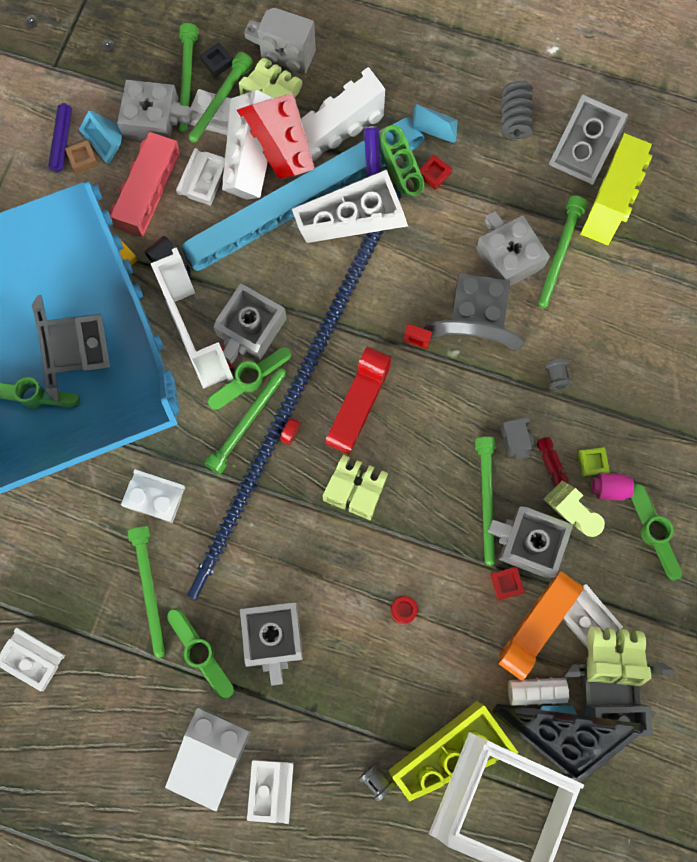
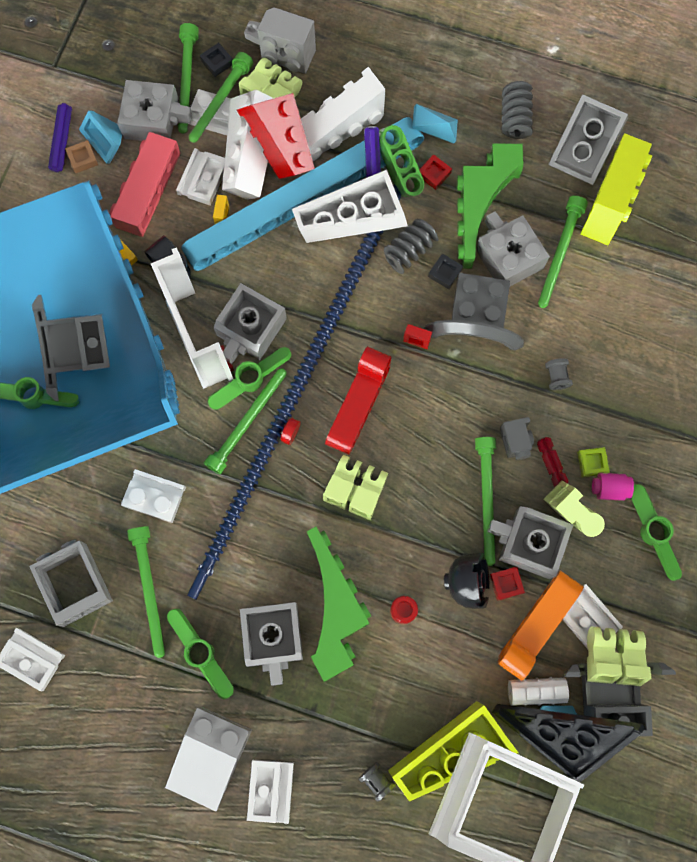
(48, 561): none -> light grey window
(221, 208): none -> yellow tile
(341, 611): none -> bright green arch
(409, 243): none -> dark grey piece
(445, 271): none -> black plate
(468, 580): none -> black cylinder
(478, 190): none -> bright green arch

